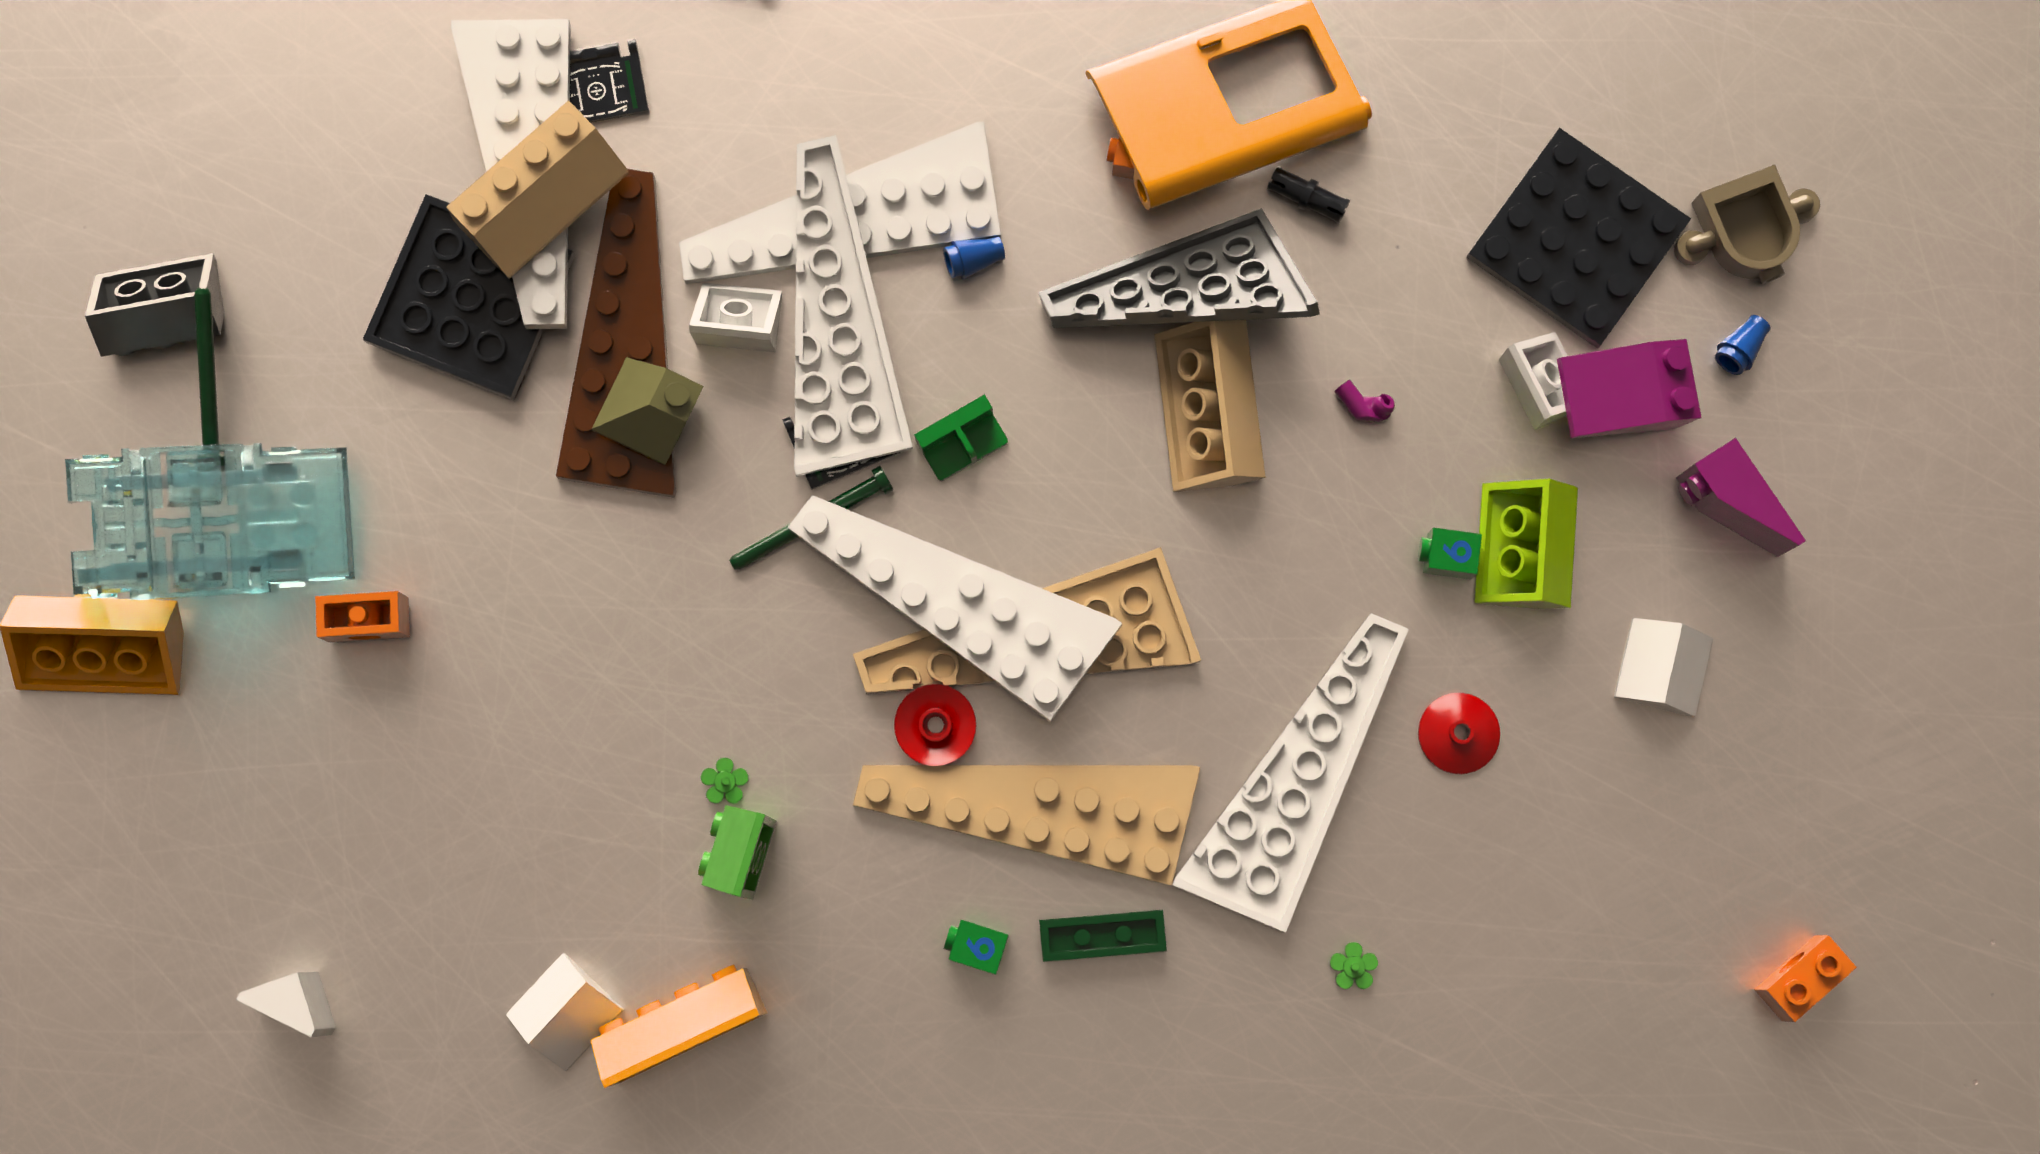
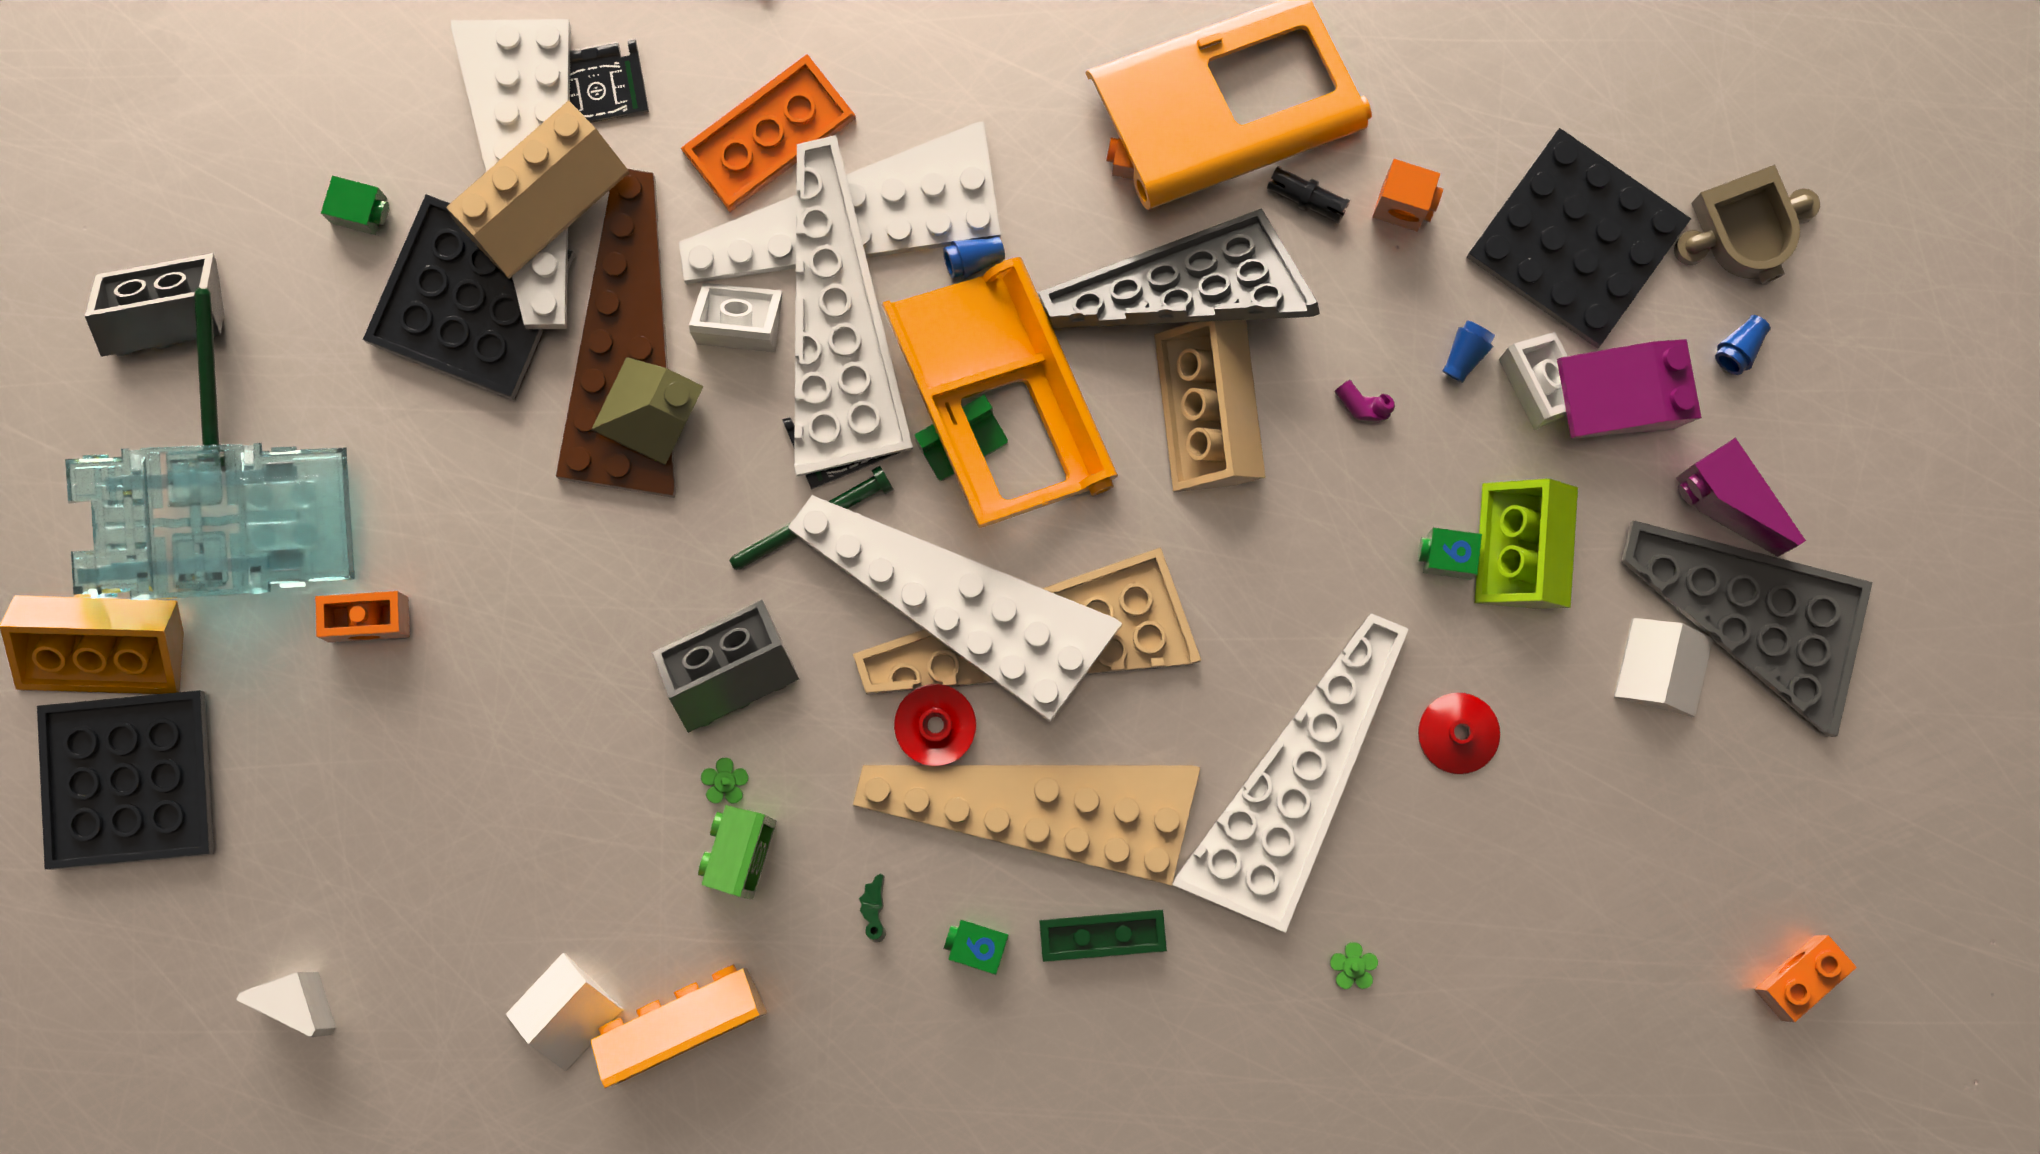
(125, 780): none -> black plate
(355, 205): none -> green brick
(724, 666): none -> dark grey slope
(762, 132): none -> orange tile
(871, 907): none -> dark green piece
(983, 339): none -> light orange piece
(1408, 195): none -> orange brick
(1468, 349): none -> blue cone
(1771, 614): none -> dark grey wing

